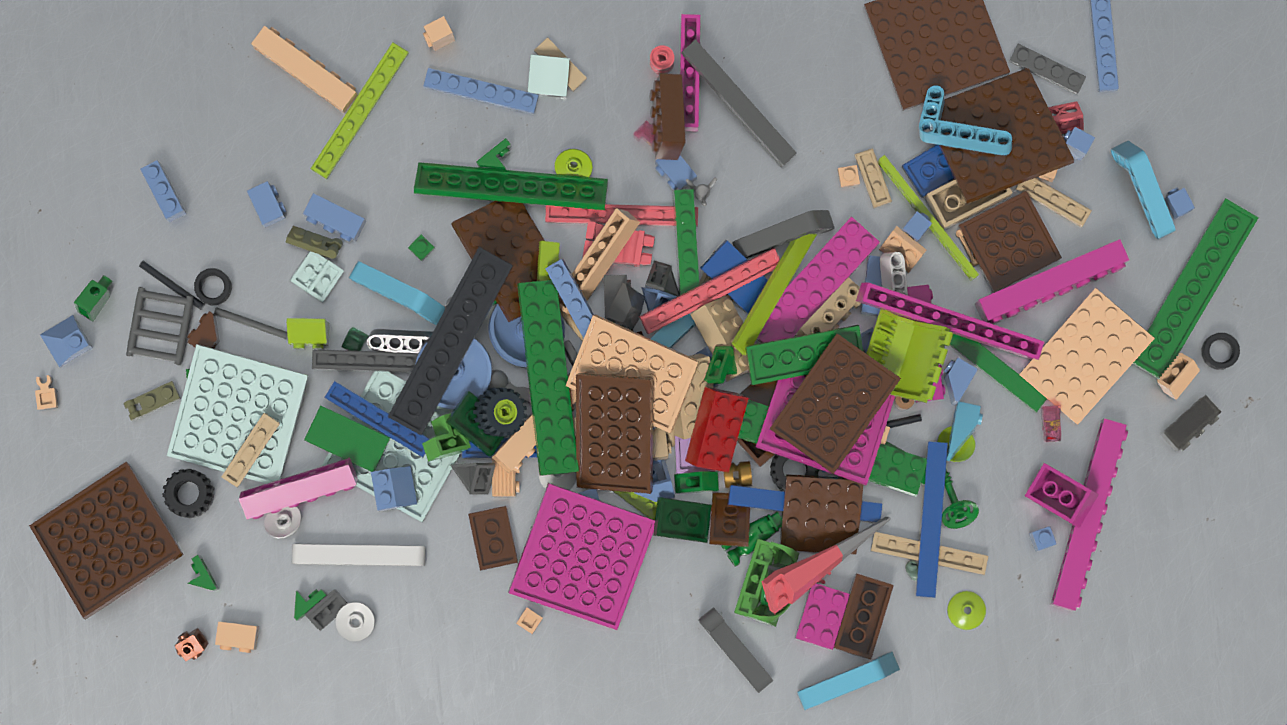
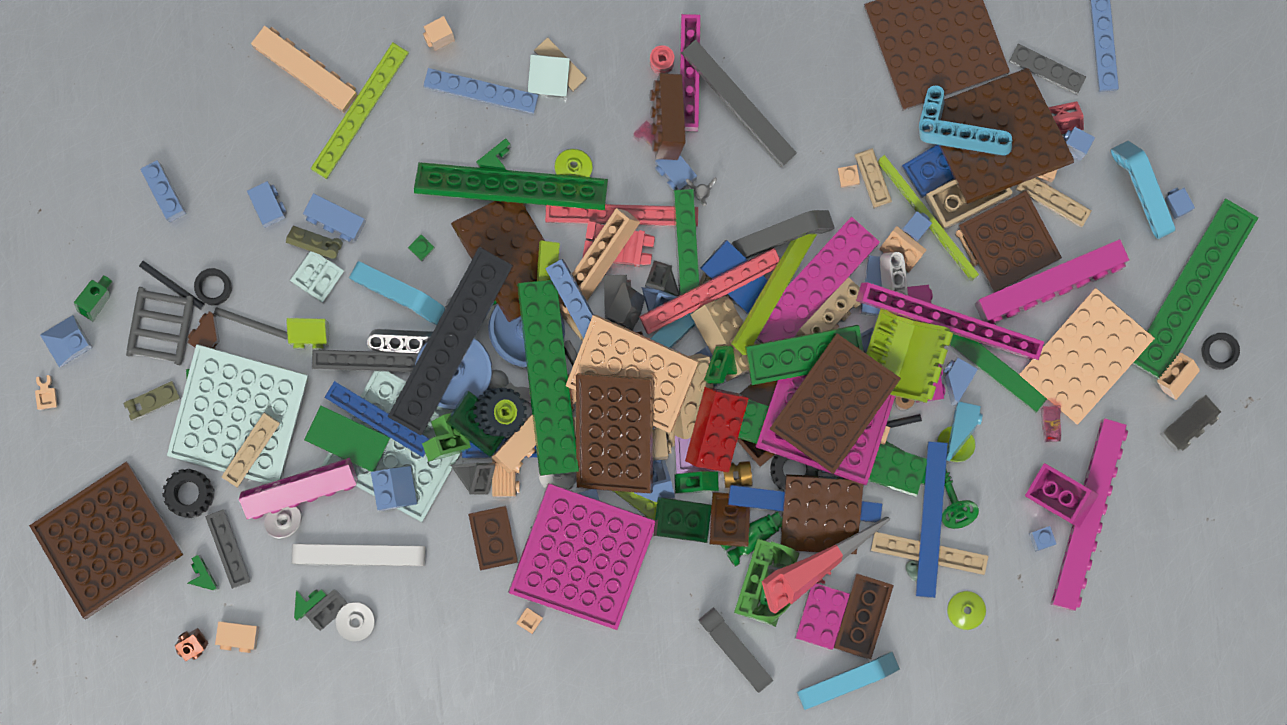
(227, 549): none -> dark grey plate
(354, 340): clear green slope -> none

